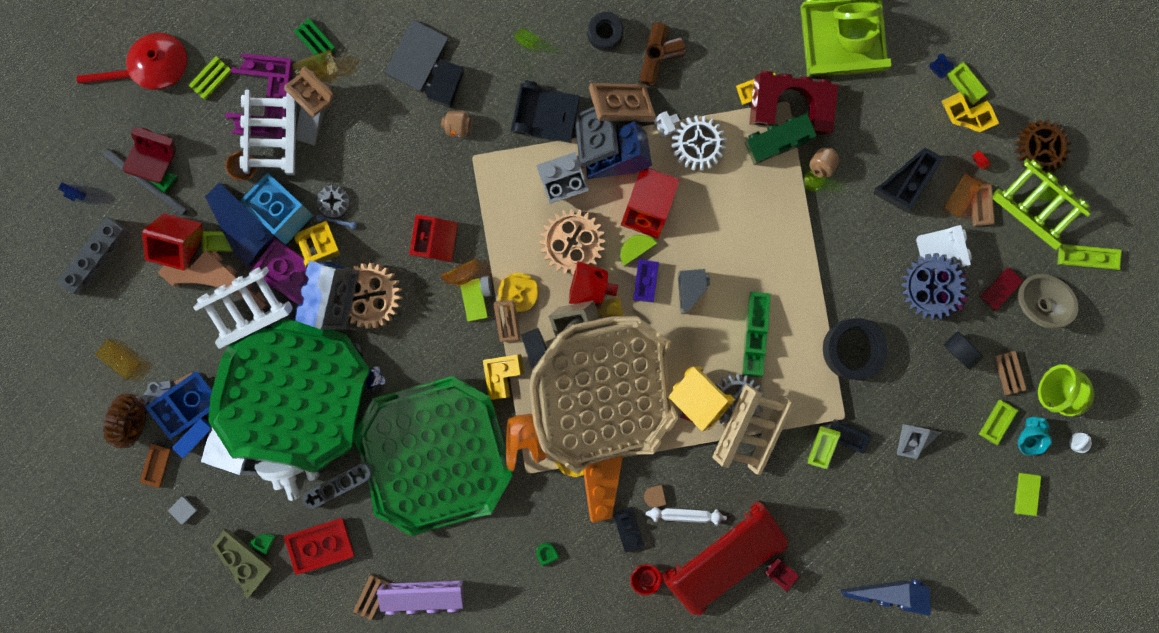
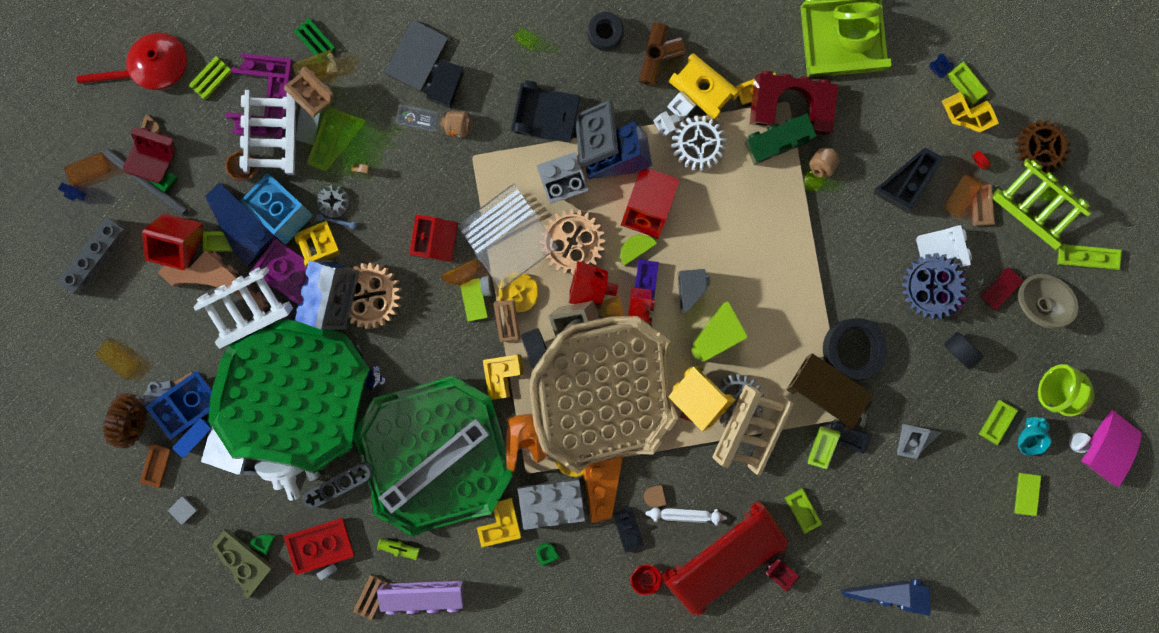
(87, 169): none -> clear orange tile
(151, 124): none -> medium nougat tile
(326, 572): none -> light grey tile
(333, 138): none -> clear neon green wedge
(361, 169): none -> medium nougat tile
(385, 544): none -> lime pin
(416, 118): none -> clear tile
(434, 465): none -> light grey arch
(505, 527): none -> yellow plate
(507, 236): none -> clear piece
(551, 503): none -> light grey piece
(622, 102): medium nougat tile -> none
(641, 304): none -> red brick
(681, 105): none -> white tile
(708, 100): none -> yellow piece
(718, 333): none -> lime slope
(756, 334): green slope -> none
(803, 511): none -> lime tile
(831, 391): none -> dark brown panel
(1018, 373): medium nougat tile -> none
(1113, 449): none -> dark pink slope

